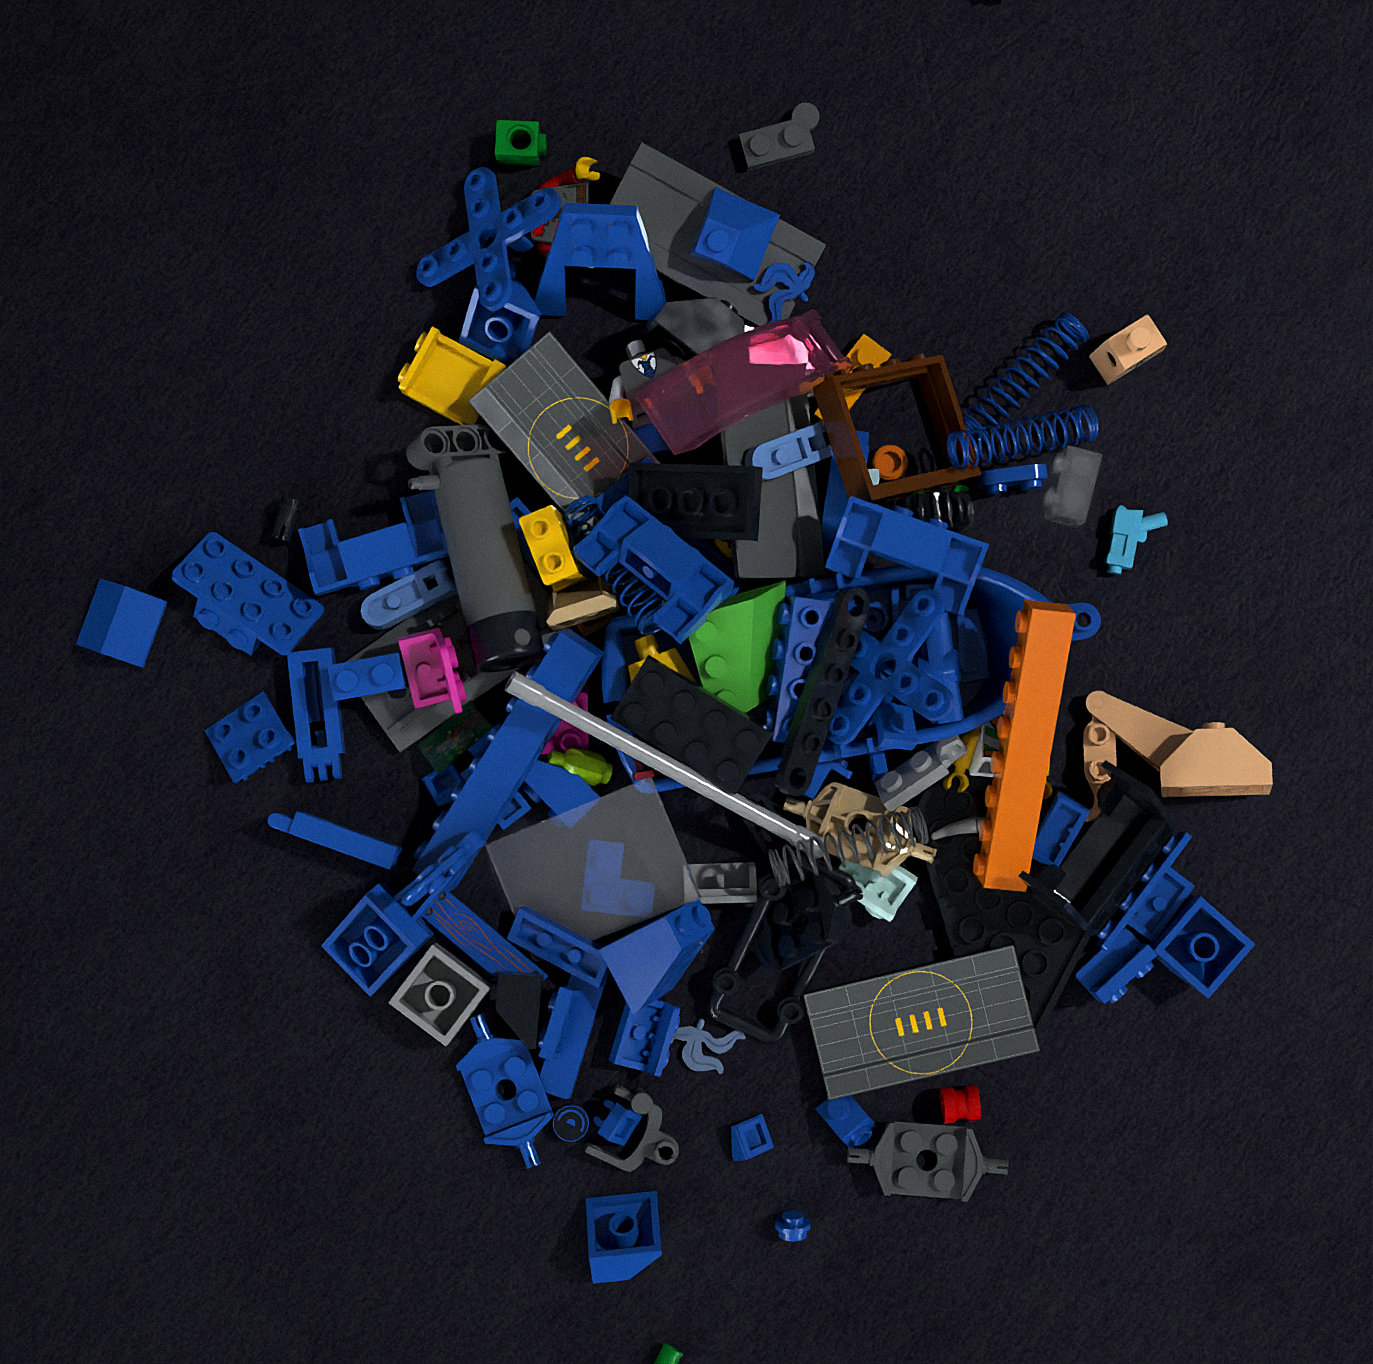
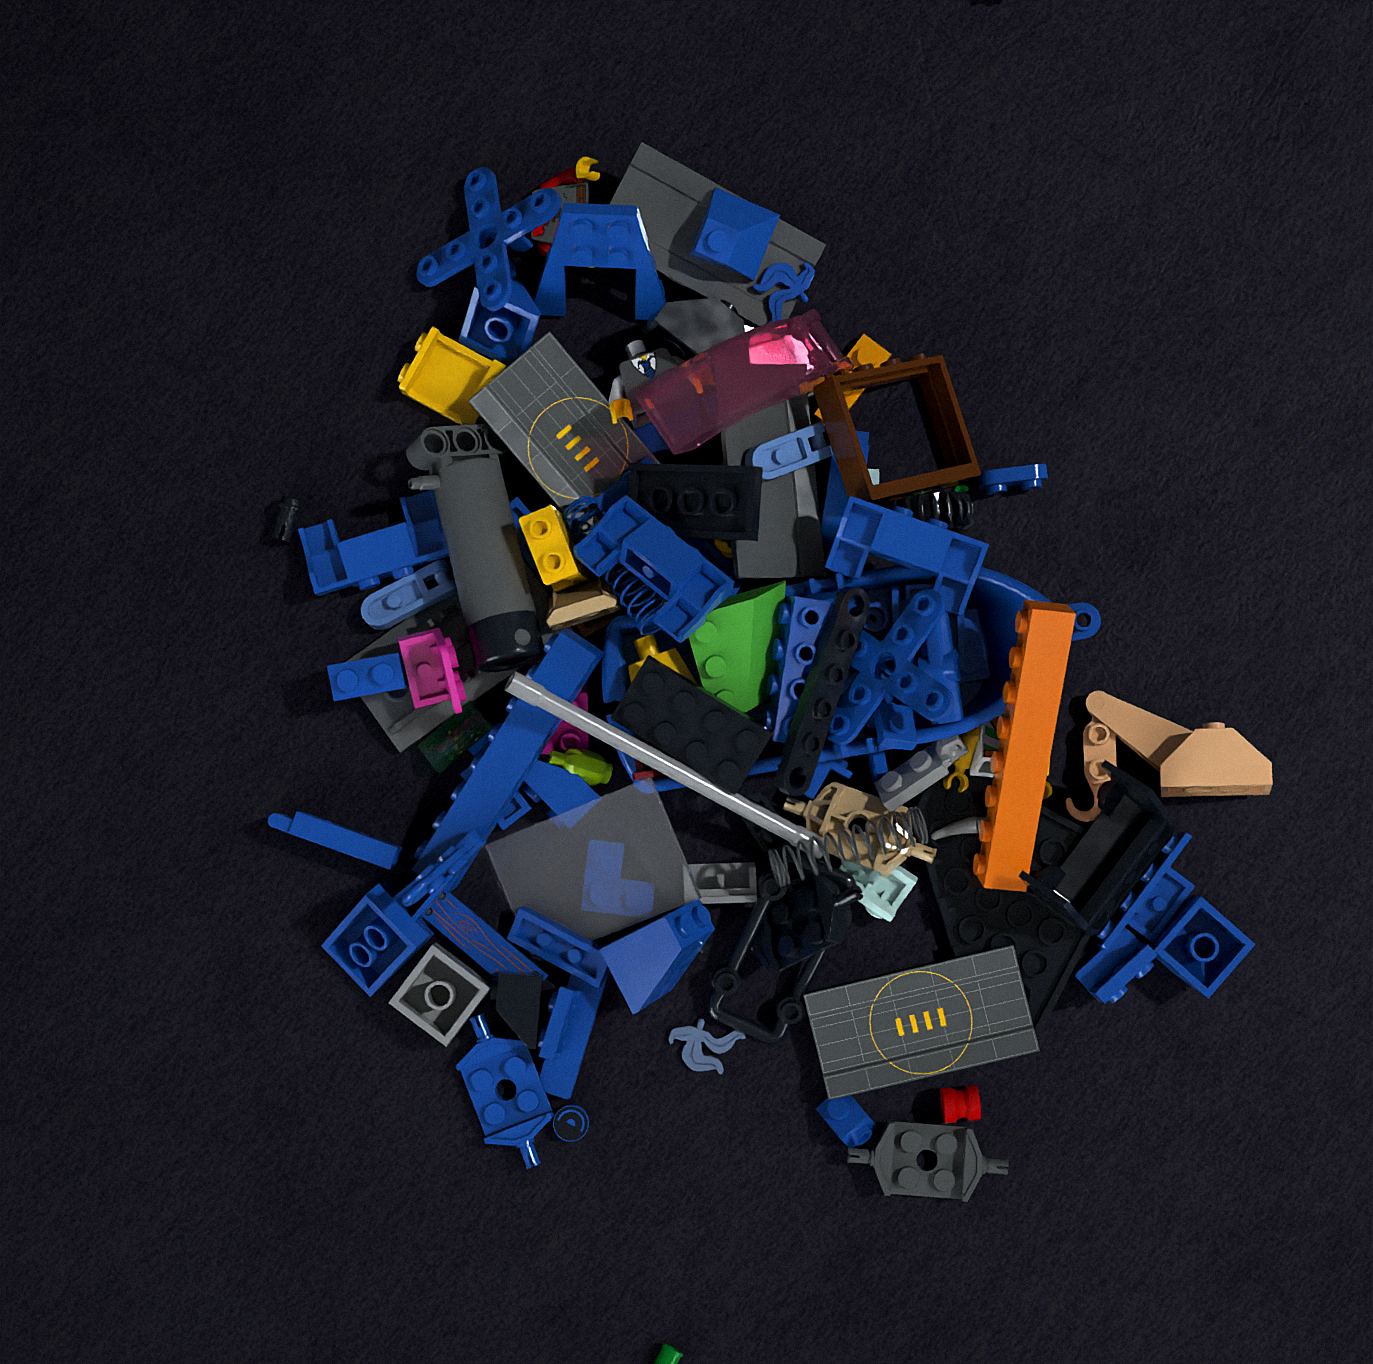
(121, 622): blue slope -> none
(245, 598): blue bracket -> none
(250, 737): blue hinge -> none
(314, 703): blue hinge -> none
(443, 784): blue slope -> none
(508, 132): green brick -> none
(618, 1124): blue tile -> none
(622, 1235): blue slope -> none
(645, 1037): blue bracket -> none
(651, 1139): dark grey piece -> none
(750, 1138): blue slope -> none
(781, 140): dark grey hinge -> none
(792, 1226): blue plate -> none
(890, 461): orange tile -> none
(951, 446): blue piece -> none
(1059, 829): blue plate -> none
(1065, 320): blue piece -> none
(1072, 487): clear brick -> none
(1125, 531): medium azure piece -> none
(1129, 348): light nougat torso -> none

